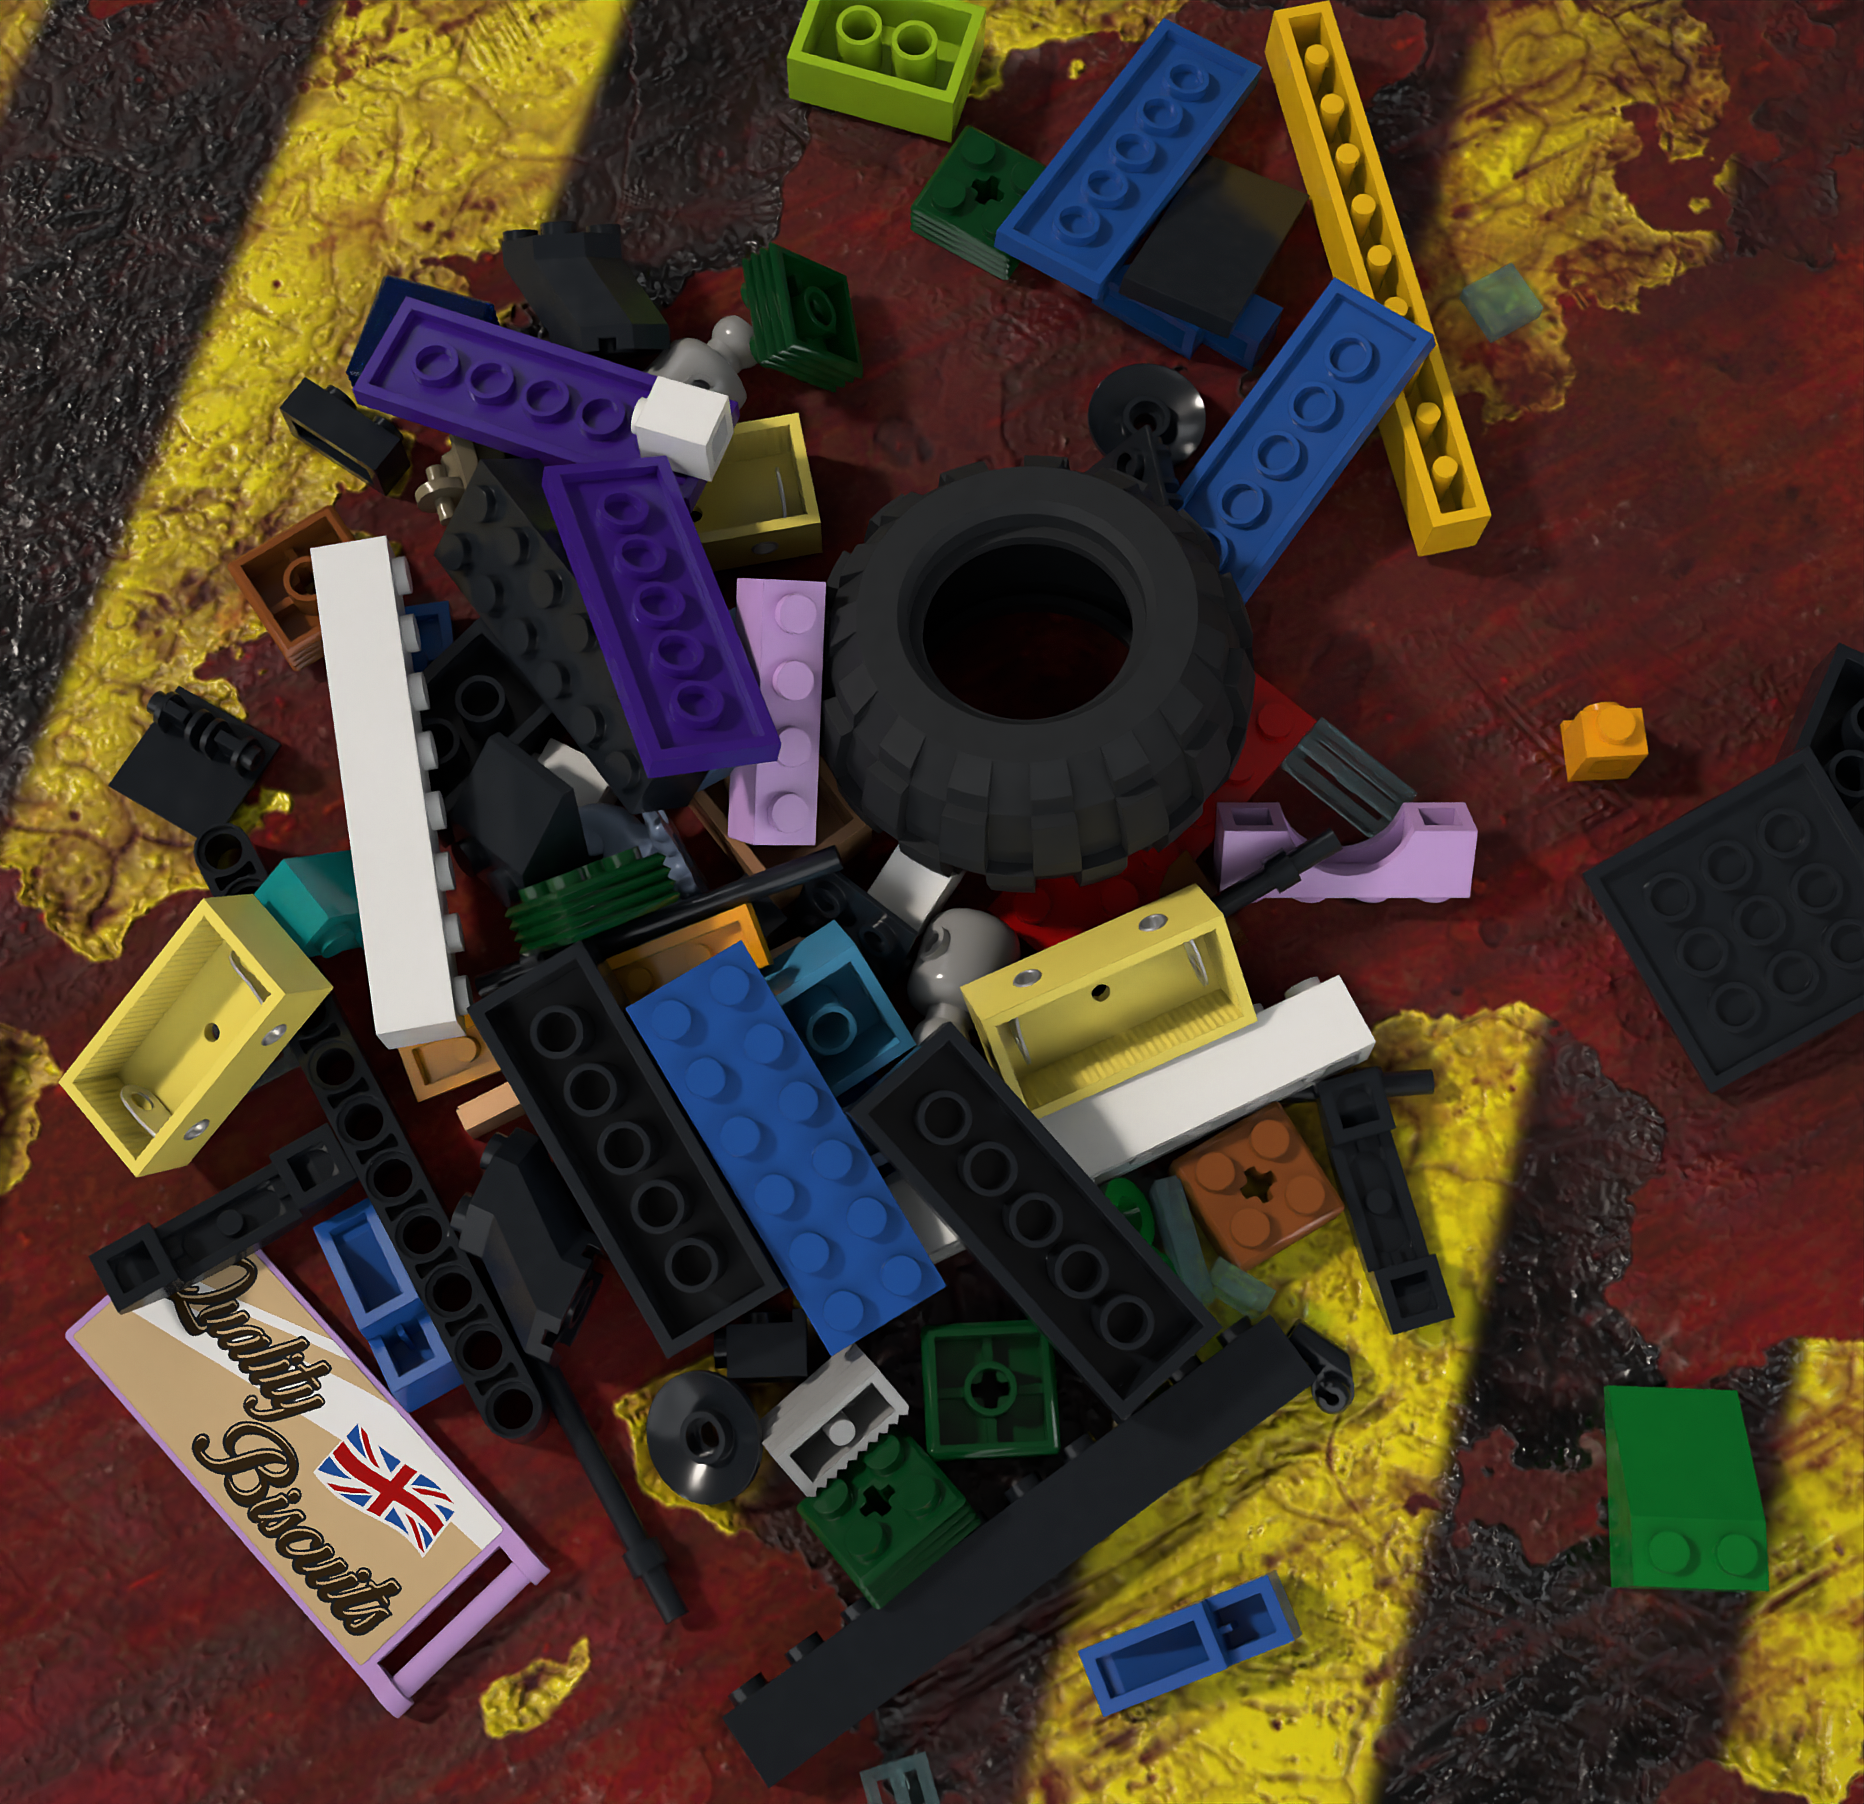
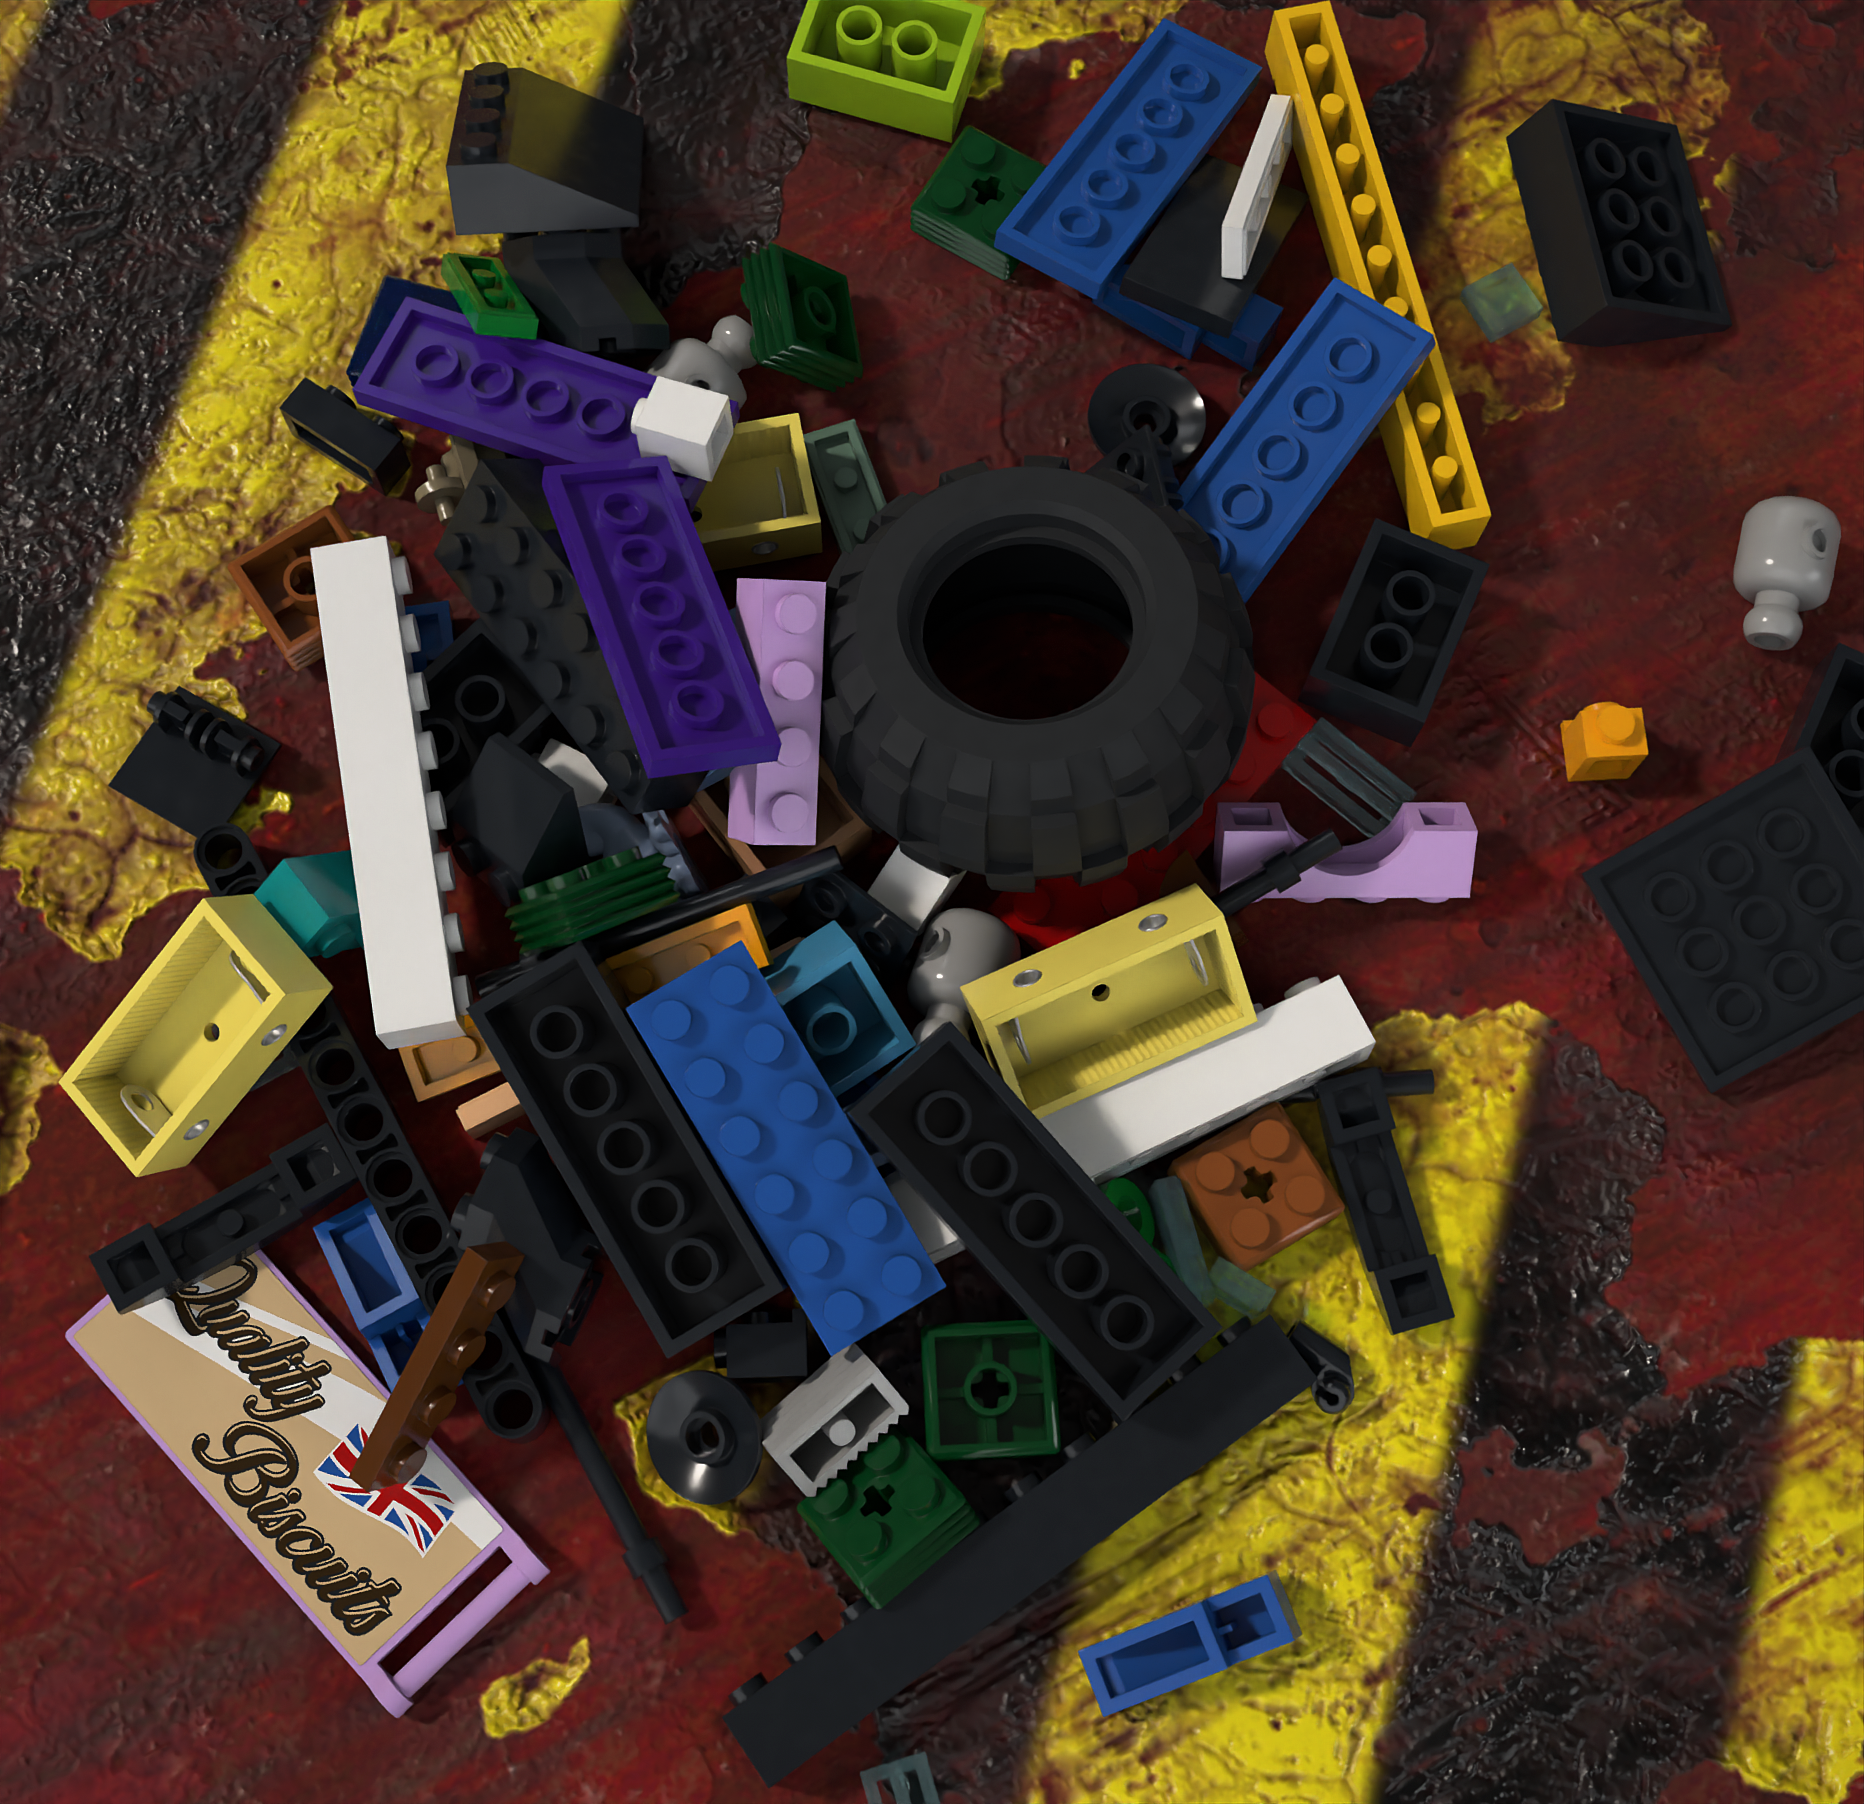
(442, 1355): none -> reddish brown plate
(489, 296): none -> green tile
(540, 156): none -> slope
(844, 482): none -> sand green tile
(1257, 186): none -> white tile
(1394, 633): none -> black brick
(1615, 227): none -> black slope
(1682, 1492): green slope -> none
(1784, 566): none -> light grey piece

